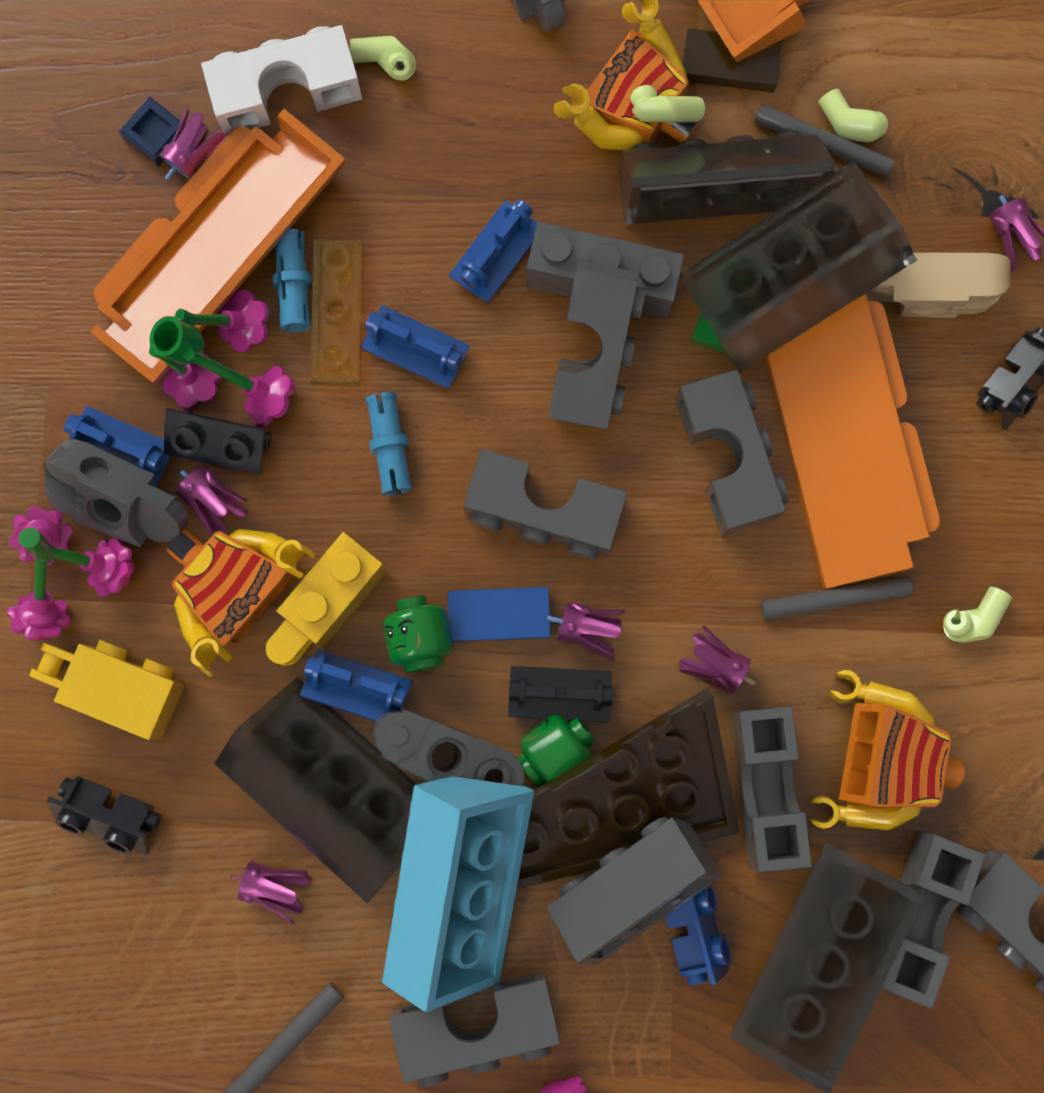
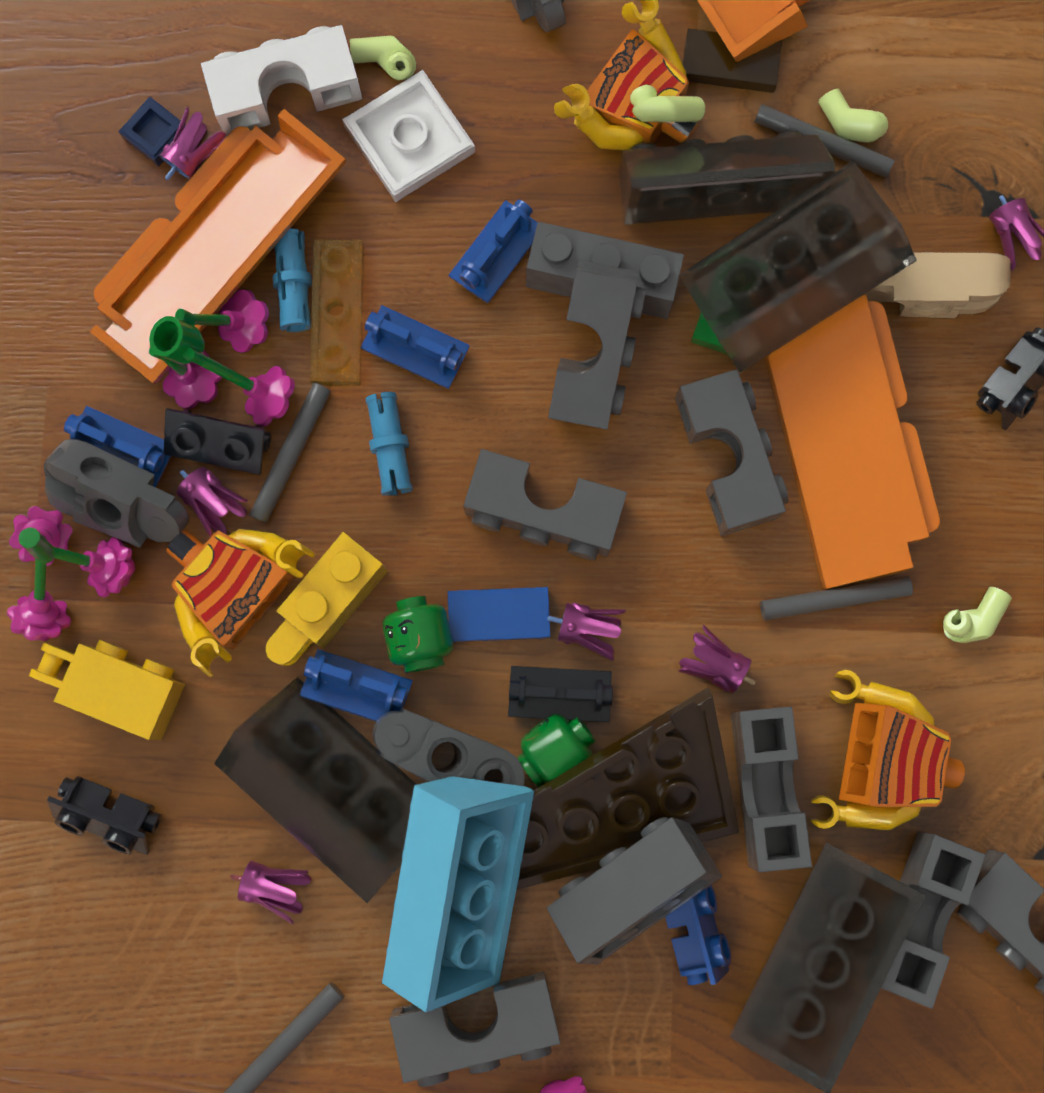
(290, 453): none -> dark grey piece
(409, 135): none -> white tile

